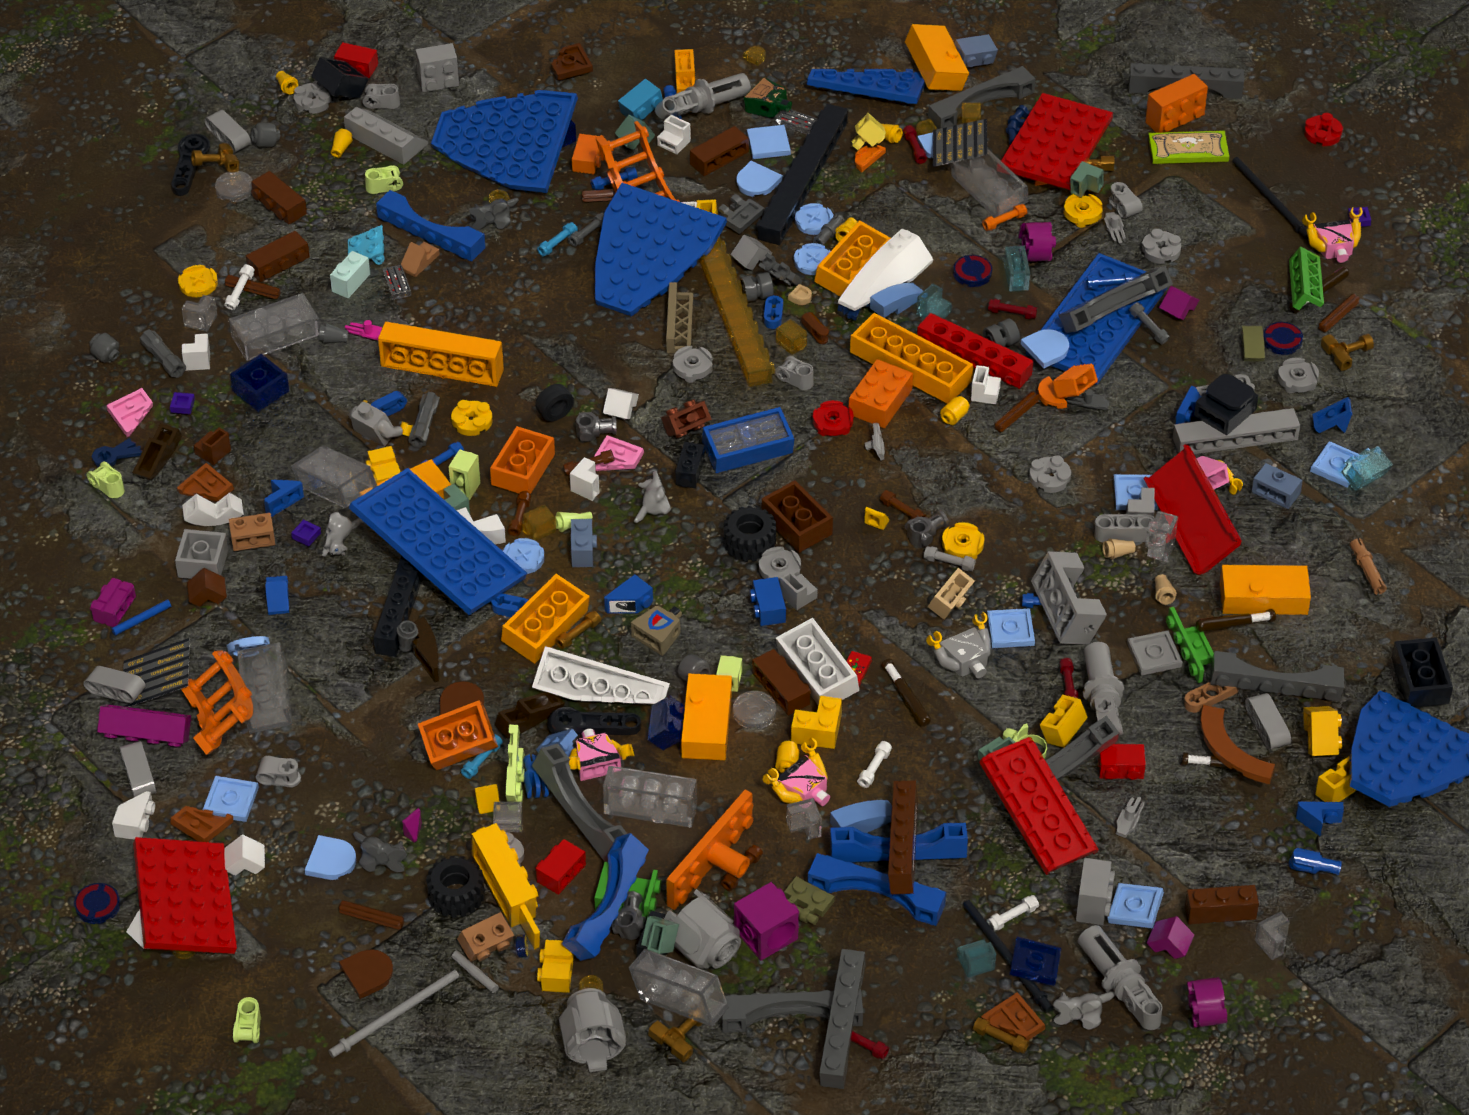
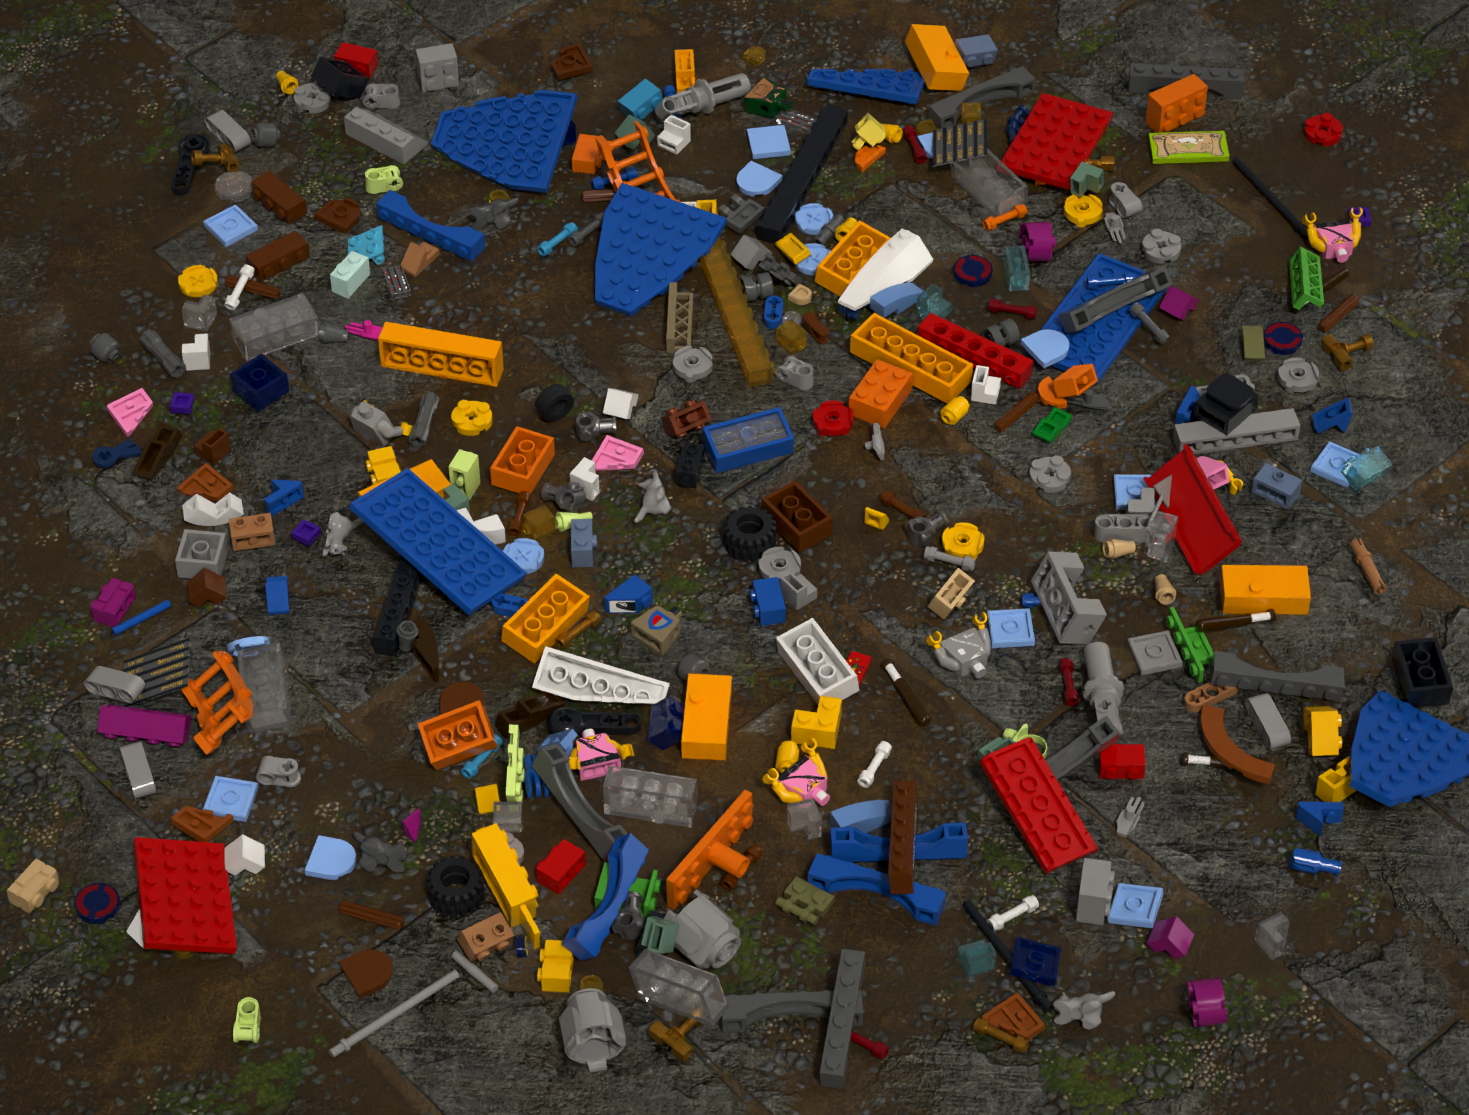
(32, 886): none -> tan brick
(107, 480): yellowish green piece -> none
(133, 816): white slope -> none
(230, 225): none -> light blue tile
(334, 476): clear brick -> none
(339, 214): none -> reddish brown tile
(341, 141): yellow cone -> none
(391, 403): blue beam -> none
(452, 451): blue bar -> none
(564, 494): none -> flat silver connector
(605, 457): reddish brown bar -> none
(719, 151): reddish brown brick -> none
(731, 667): yellowish green brick -> none
(754, 709): clear tile -> none
(766, 920): magenta brick -> none
(781, 681): reddish brown brick -> none
(793, 248): none -> yellow tile
(796, 317): none -> clear plate
(1053, 425): none -> green slope
(1065, 721): yellow brick -> none
(1122, 977): light grey piece -> none
(1163, 489): none -> light grey piece
(1221, 904): reddish brown brick -> none

